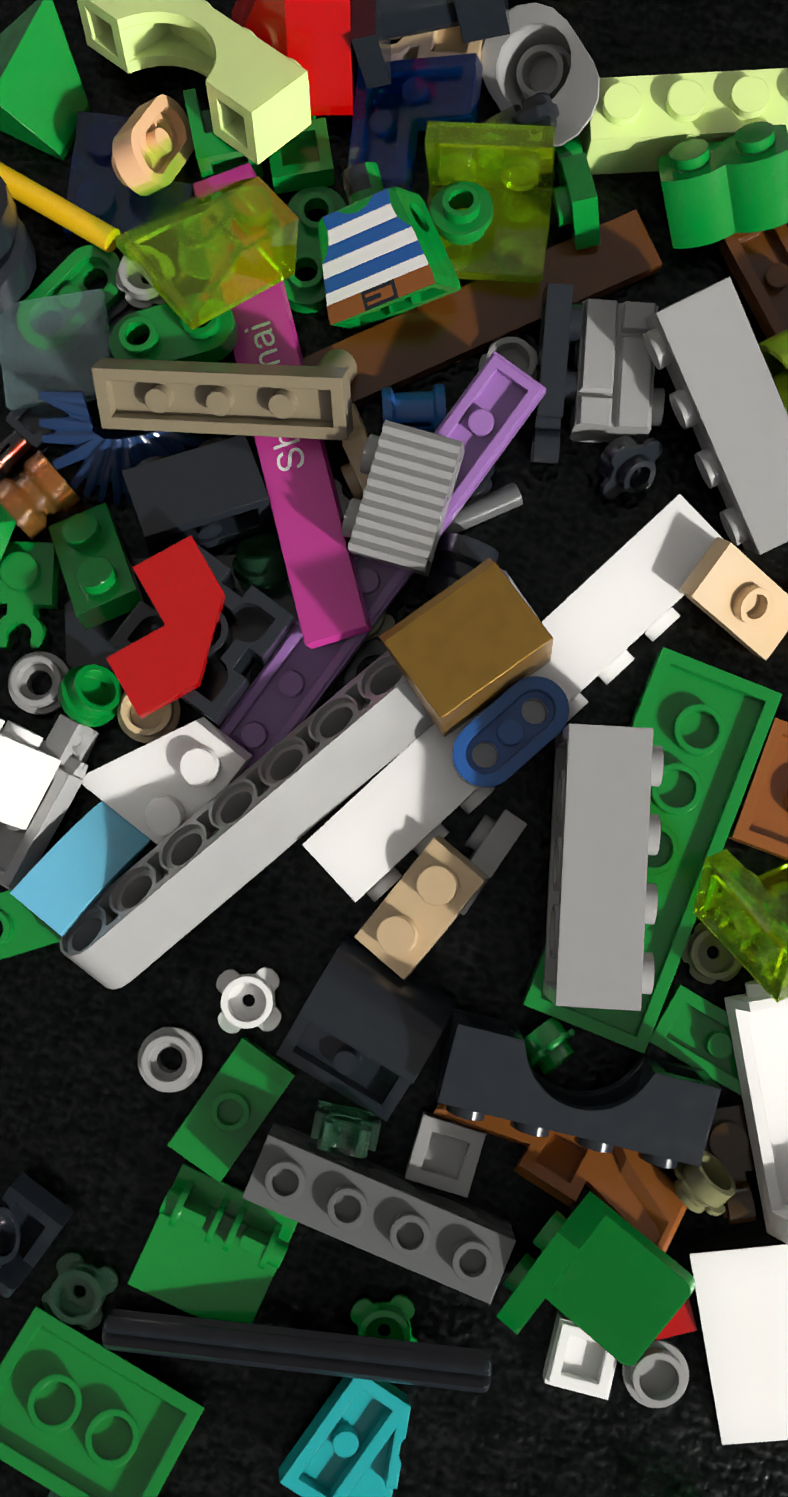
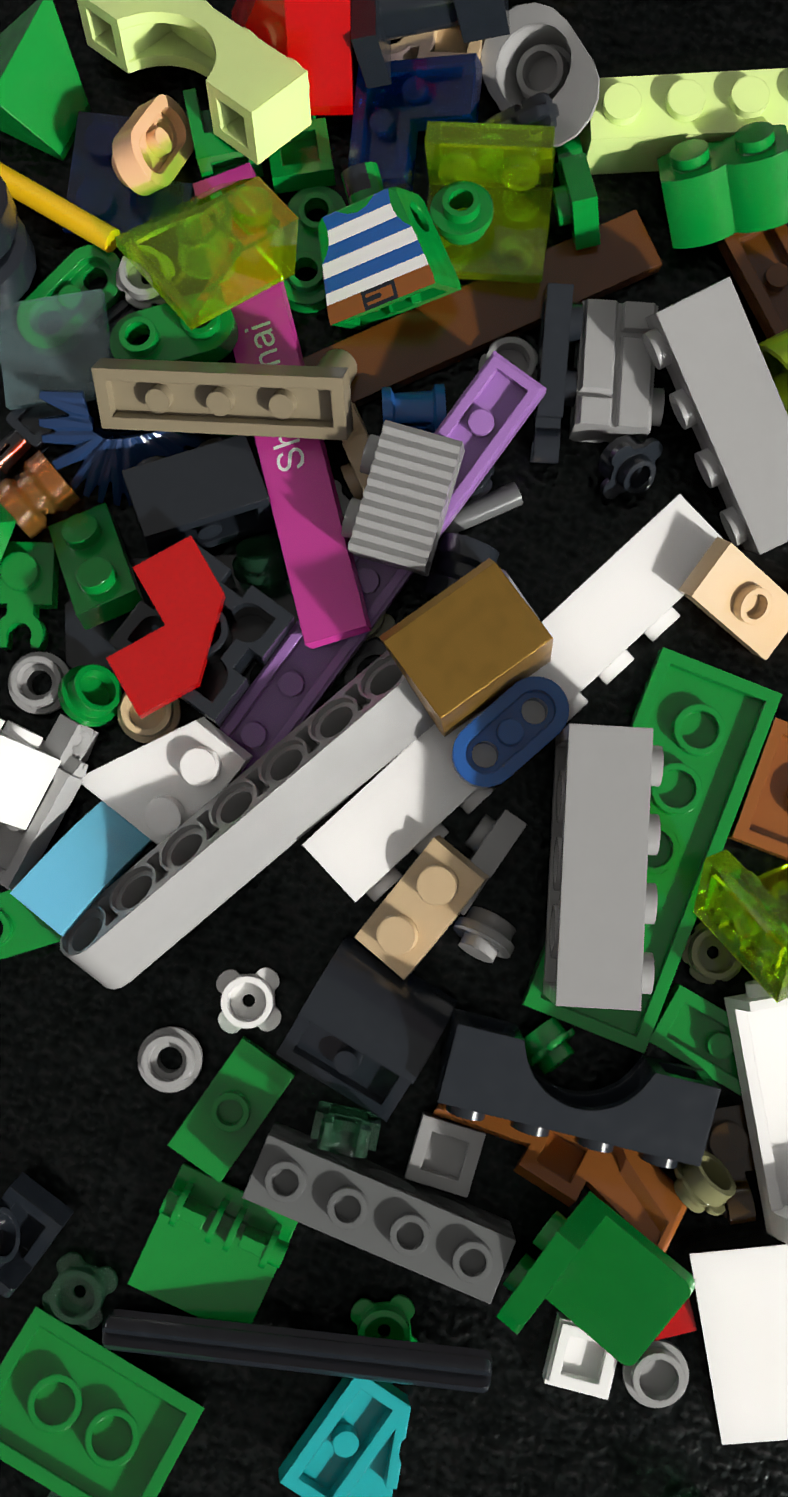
(485, 935): none -> light grey plate

